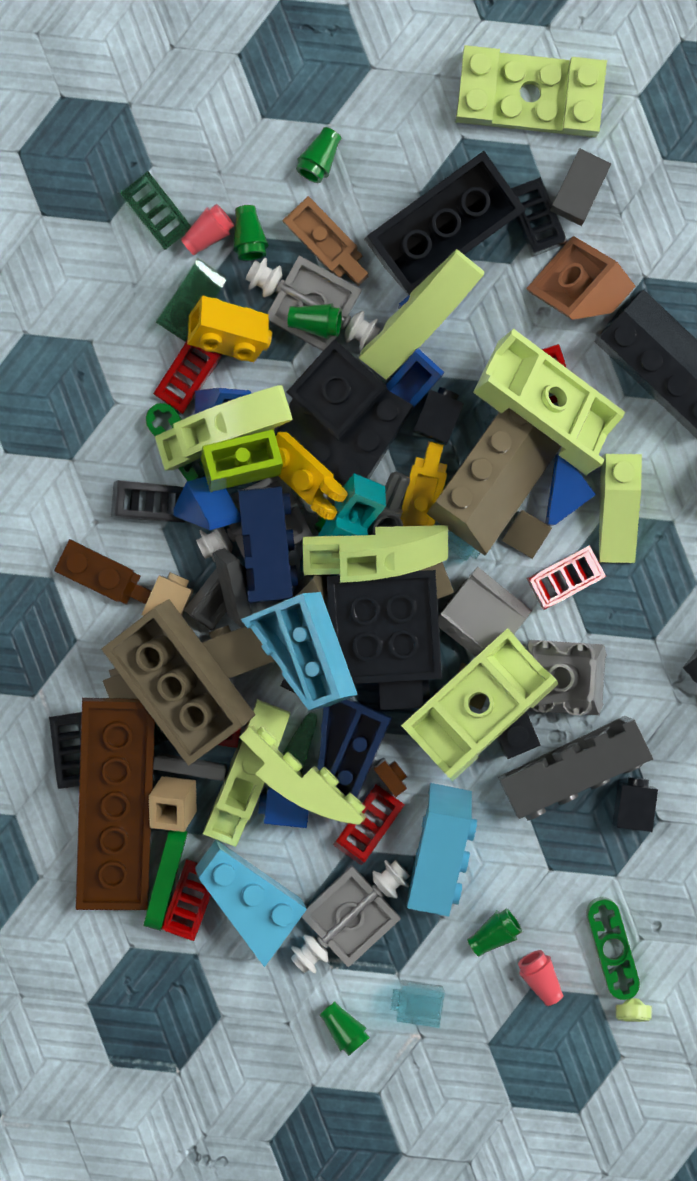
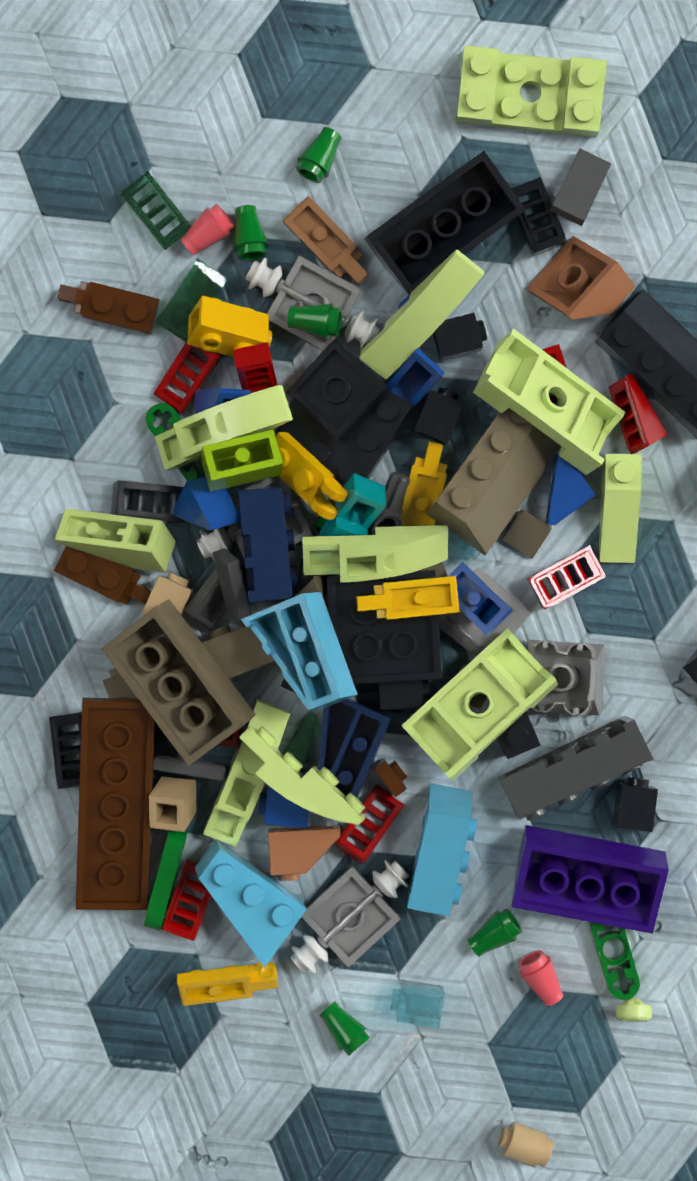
(112, 305): none -> reddish brown hinge
(118, 538): none -> yellowish green slope
(226, 983): none -> yellow hinge
(255, 367): none -> red slope
(298, 849): none -> nougat slope
(412, 598): none -> yellow hinge
(459, 336): none -> black brick
(479, 601): none -> blue slope
(525, 1145): none -> tan brick
(589, 879): none -> dark purple slope
(640, 422): none -> red slope

